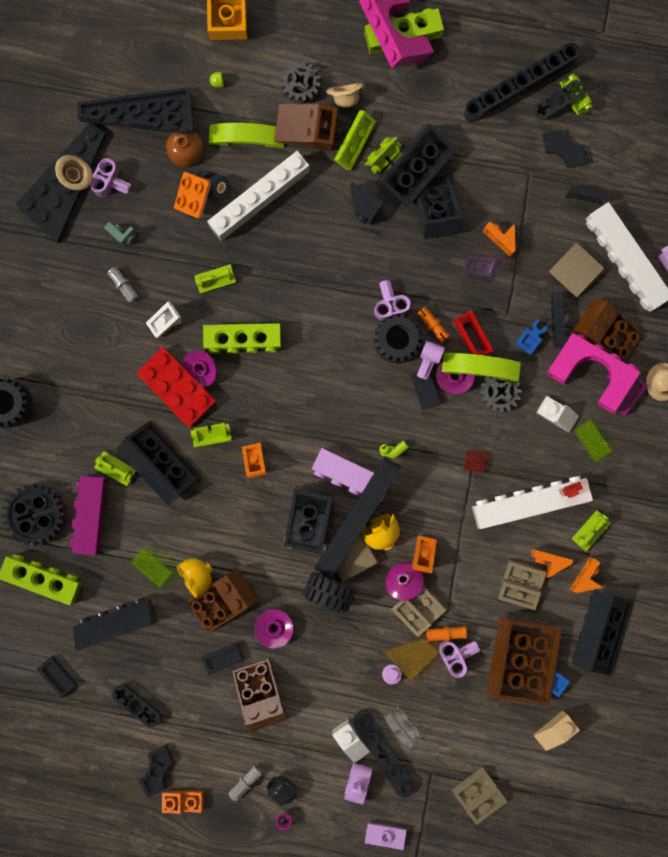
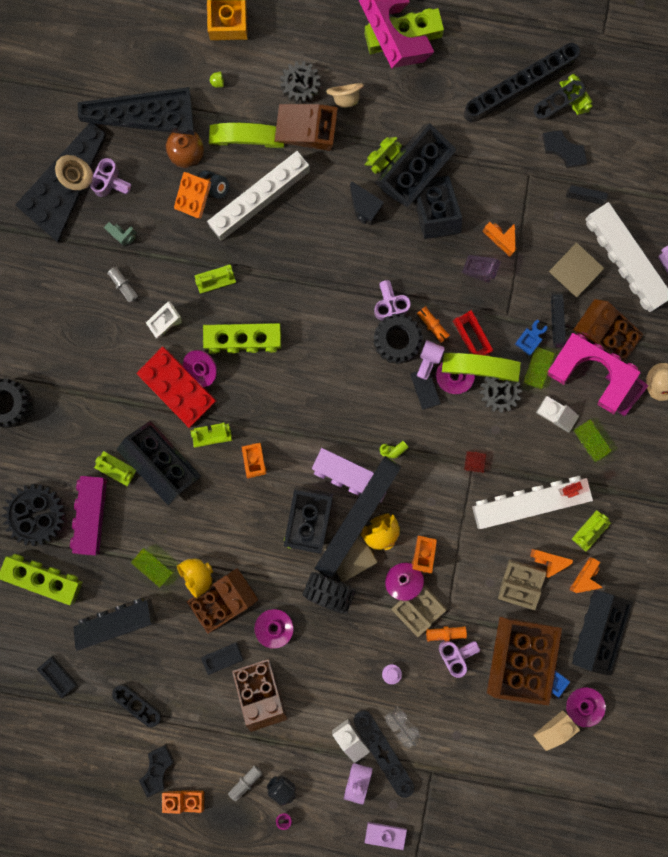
(355, 140): lime plate -> none
(412, 656): clear yellow wing -> none
(479, 796): dark tan slope -> none
(538, 368): none -> clear neon green plate
(595, 707): none -> magenta dish

